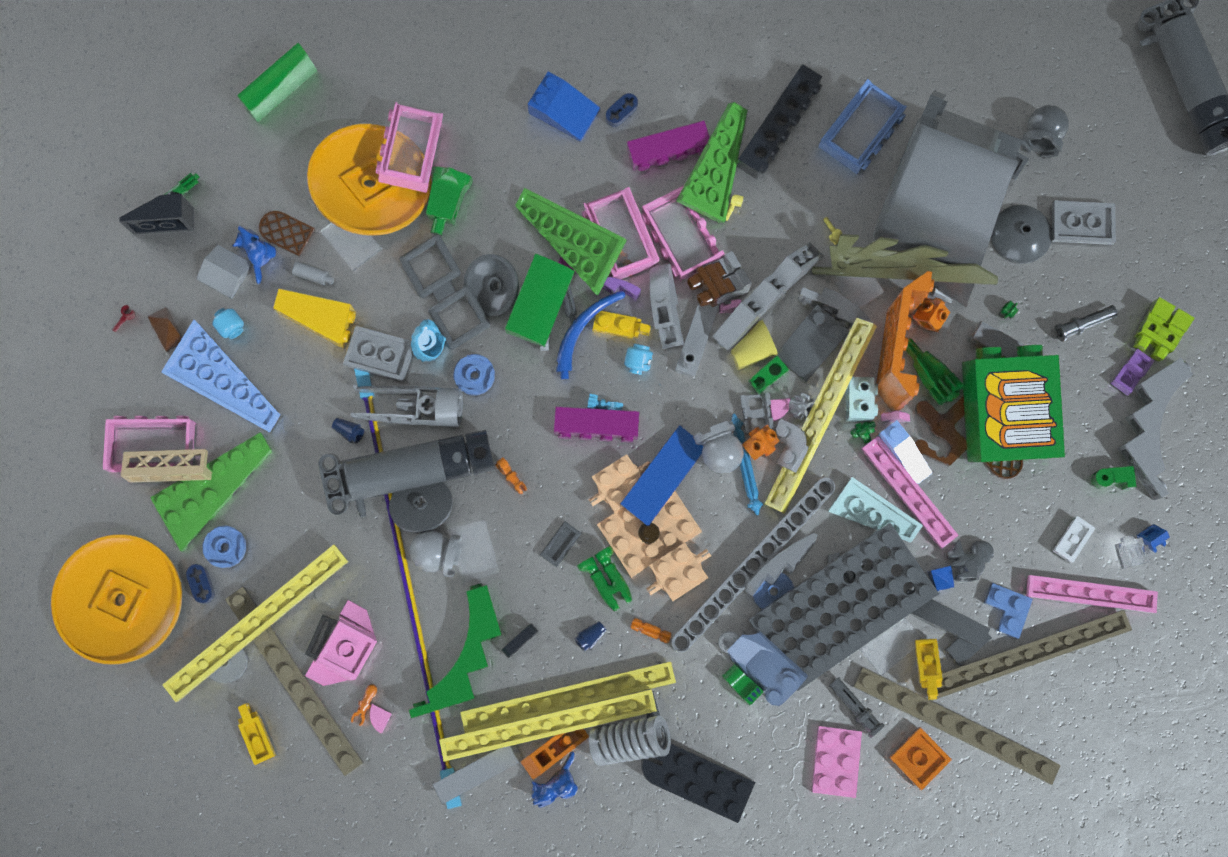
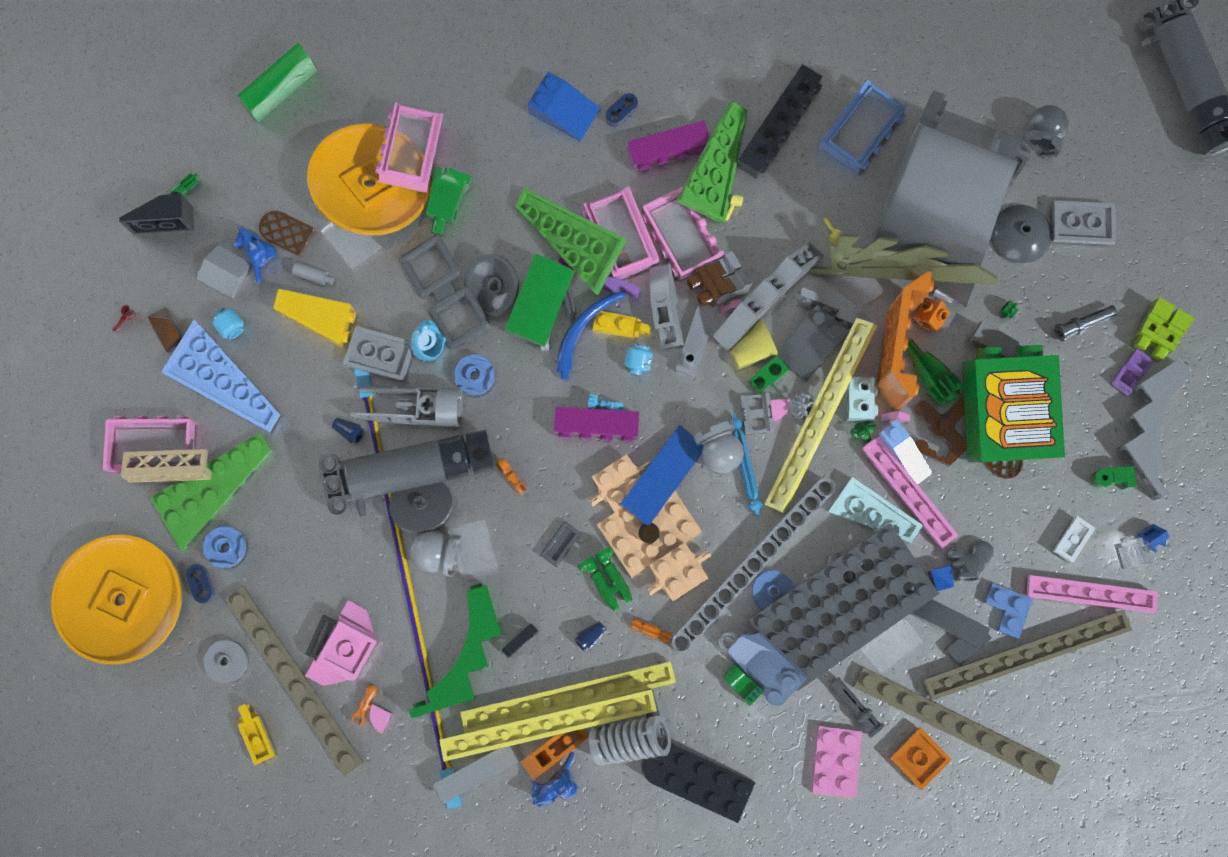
(255, 623): light yellow plate -> none
(761, 442): orange brick -> none
(785, 560): light grey slope -> none
(795, 443): light grey plate -> none
(929, 666): yellow hinge -> none

